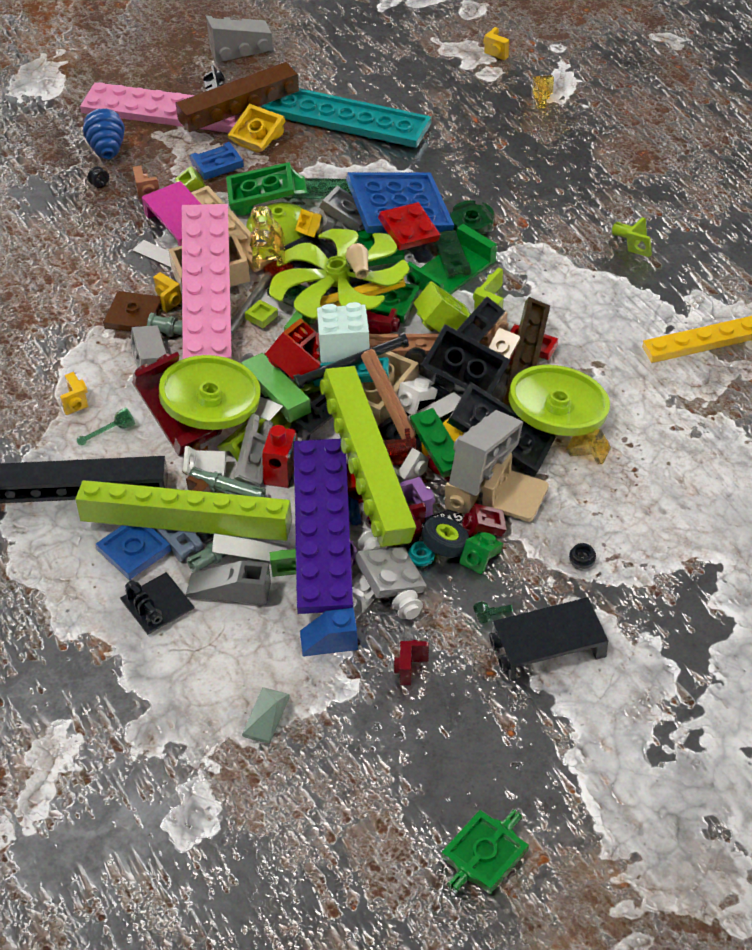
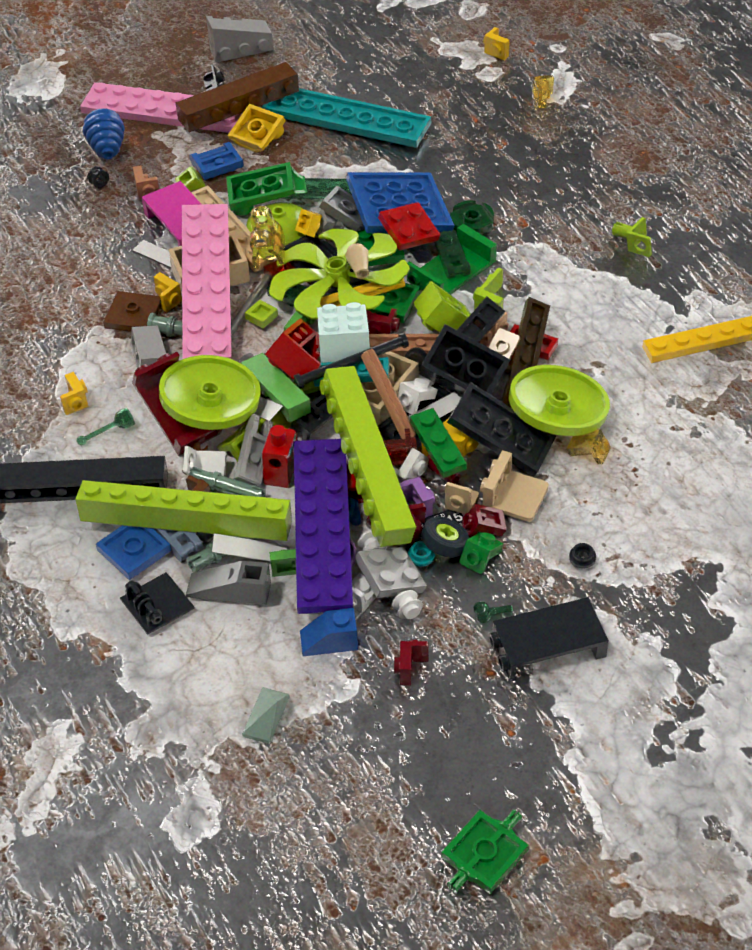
(482, 448): light grey wedge -> none

